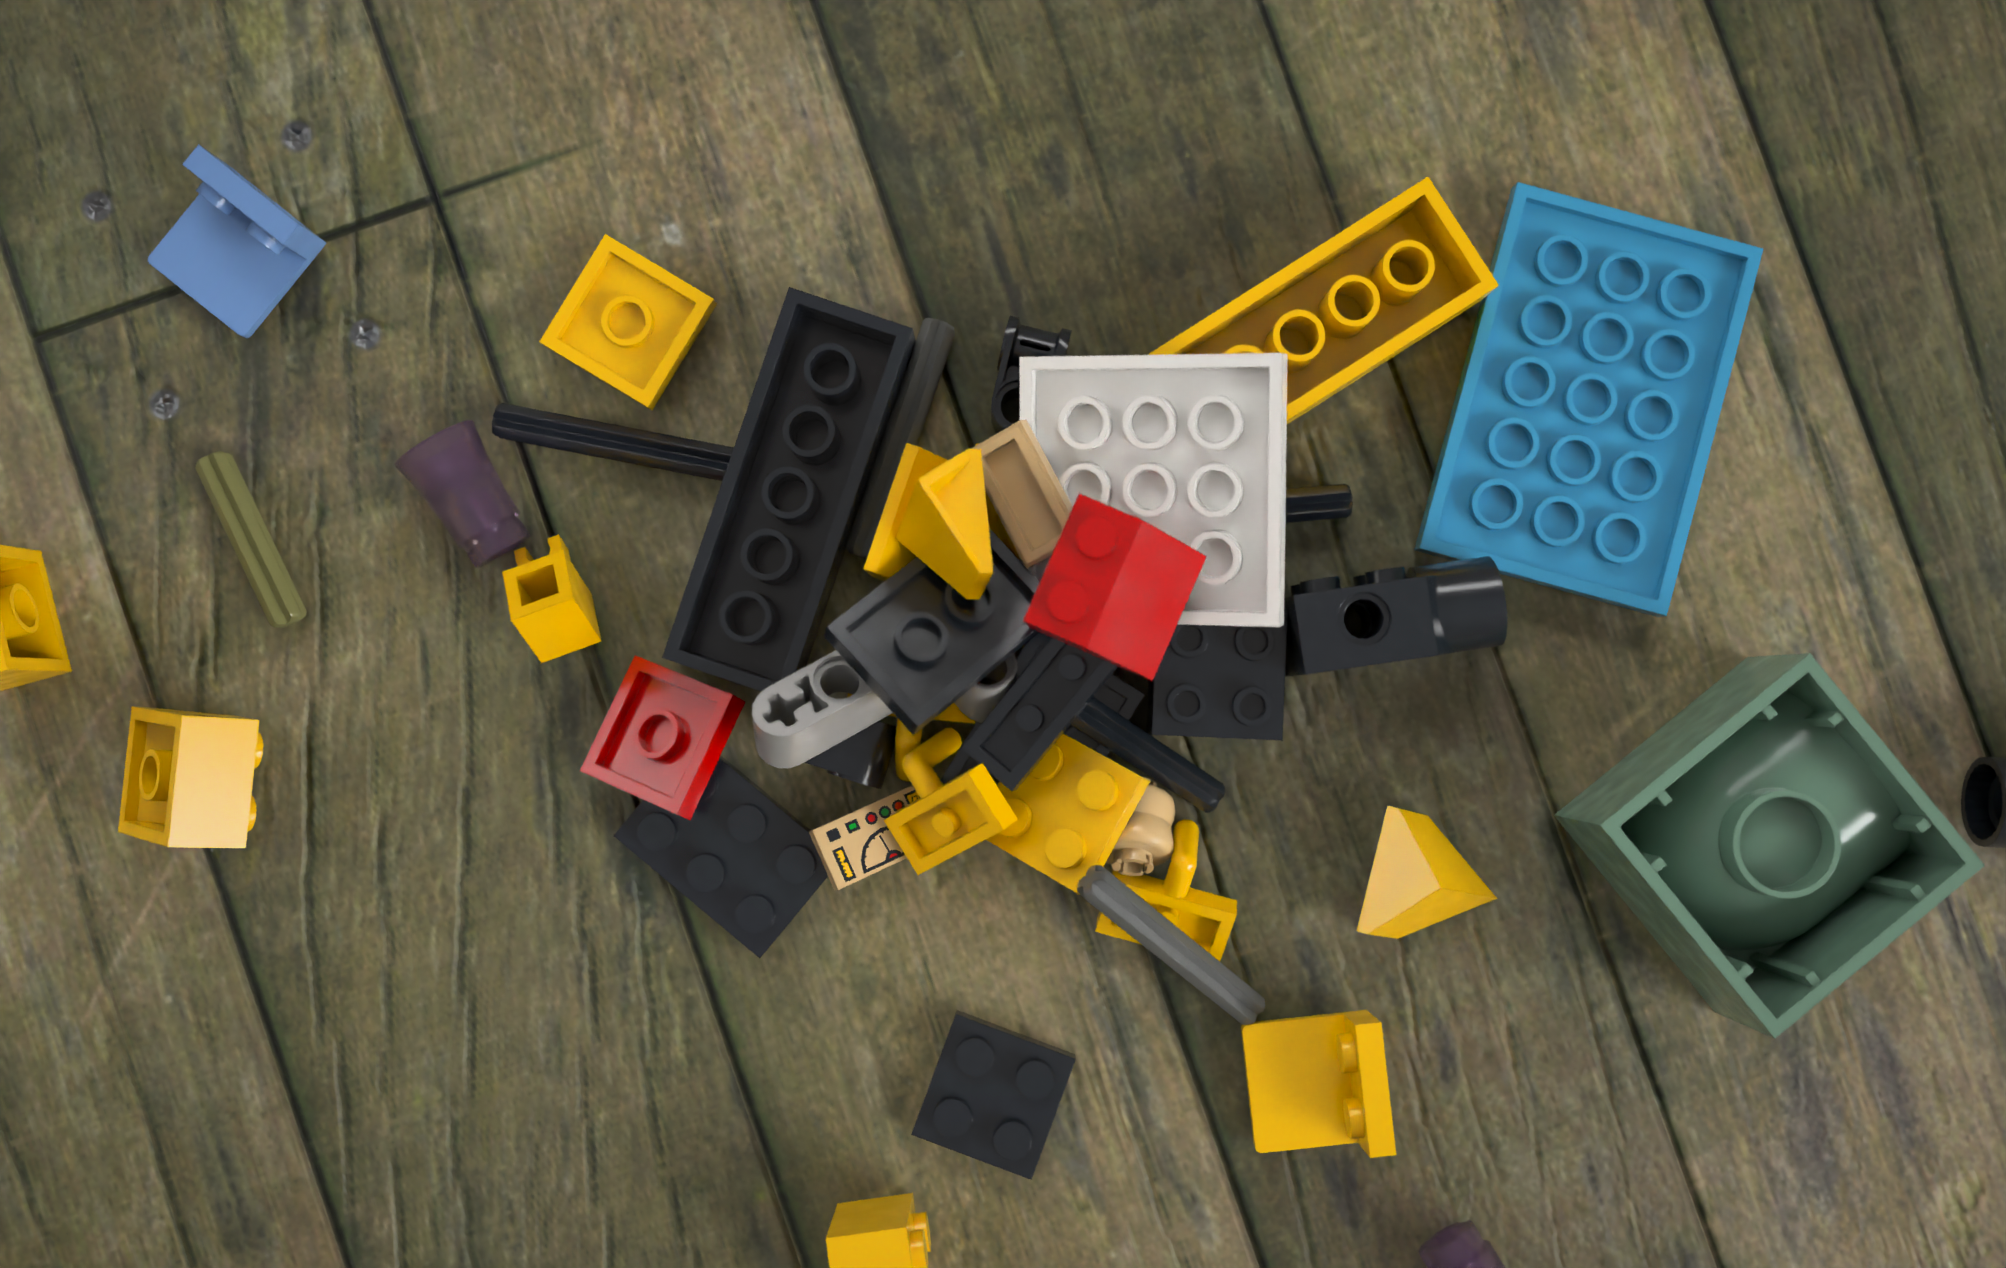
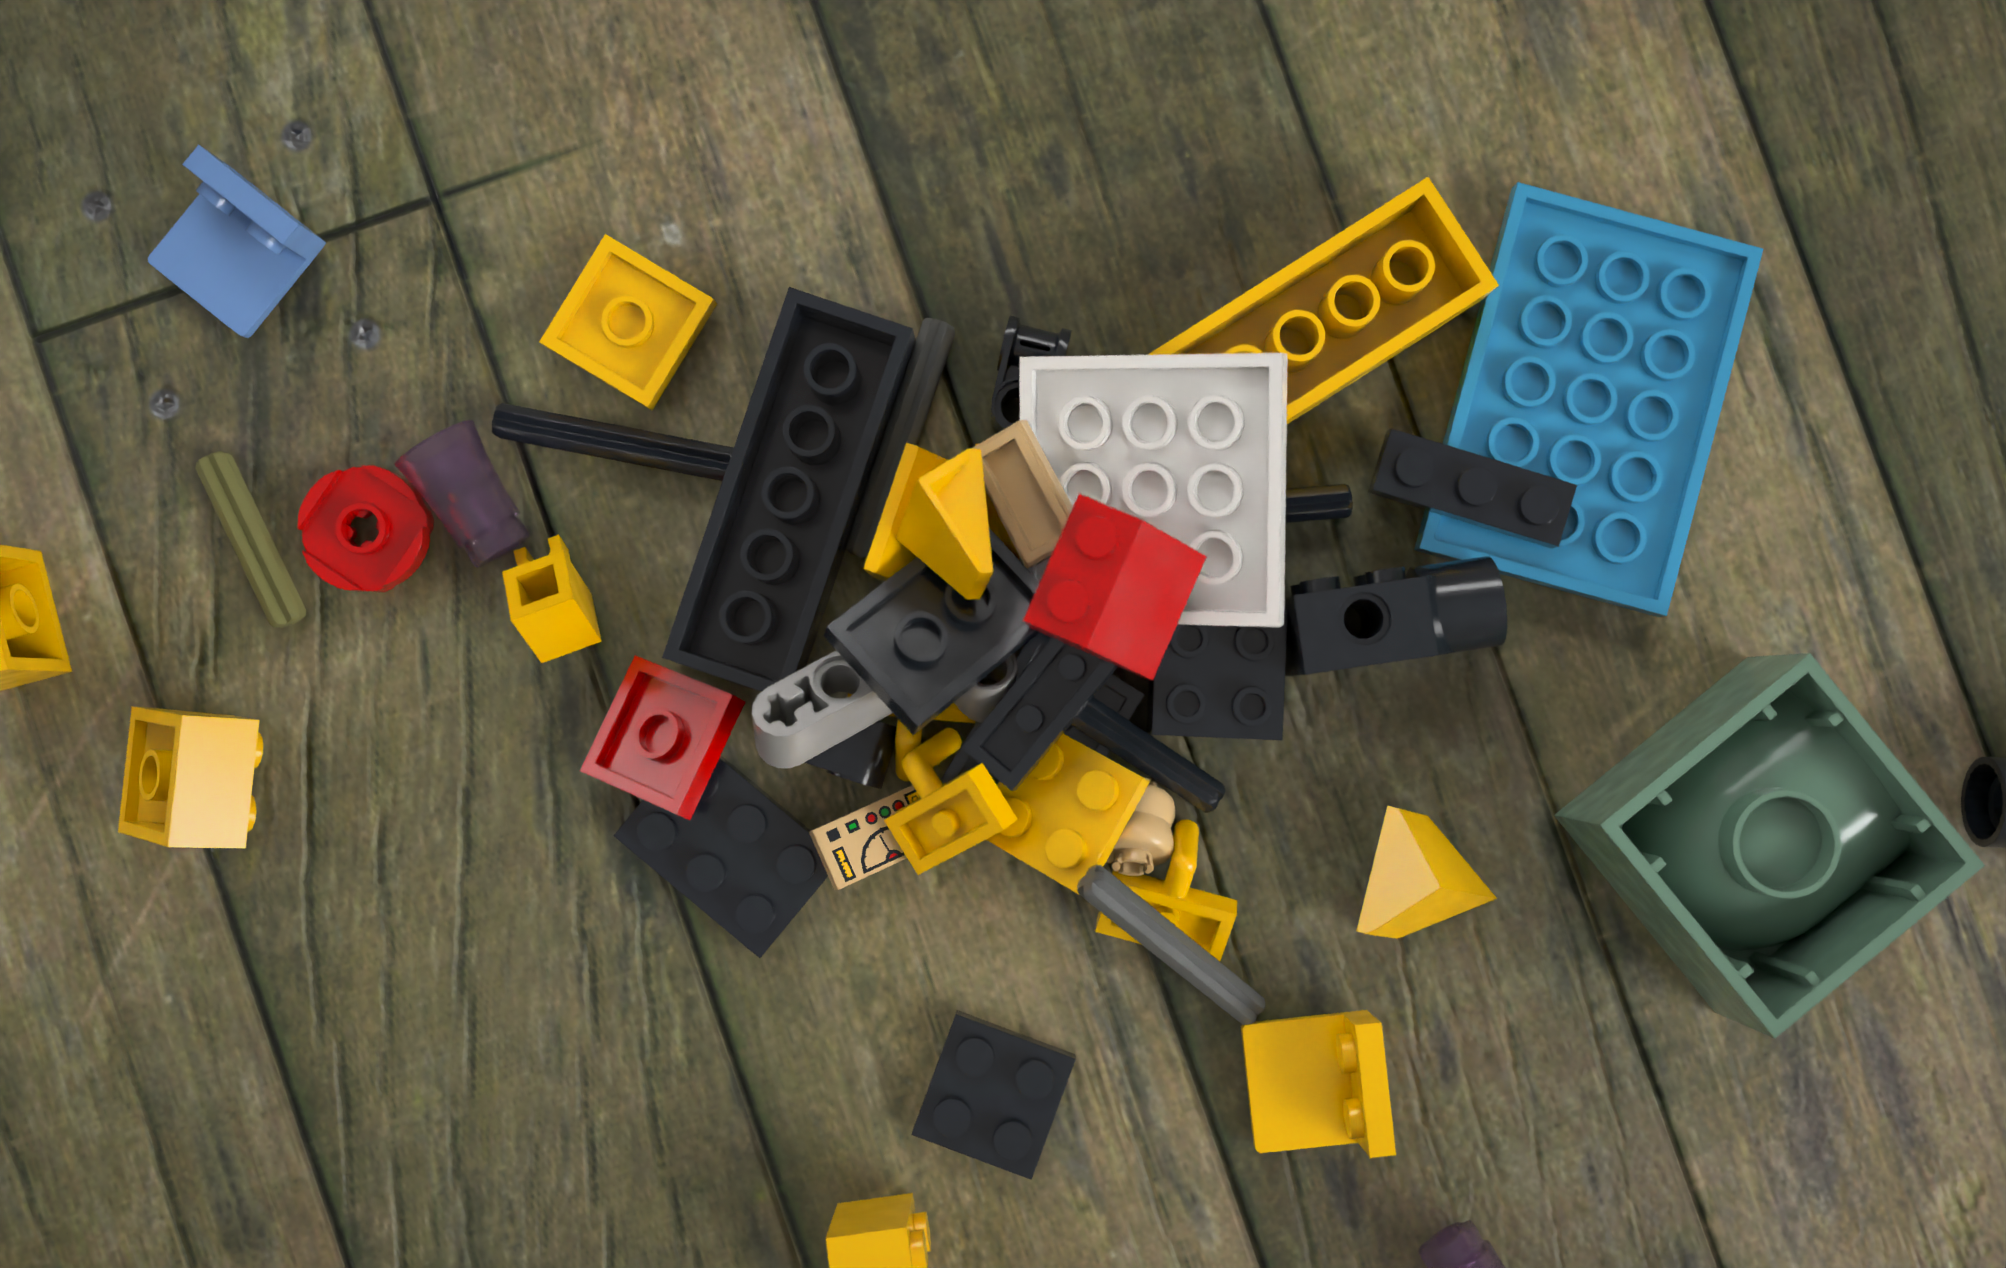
(329, 538): none -> red plate
(1472, 488): none -> black plate

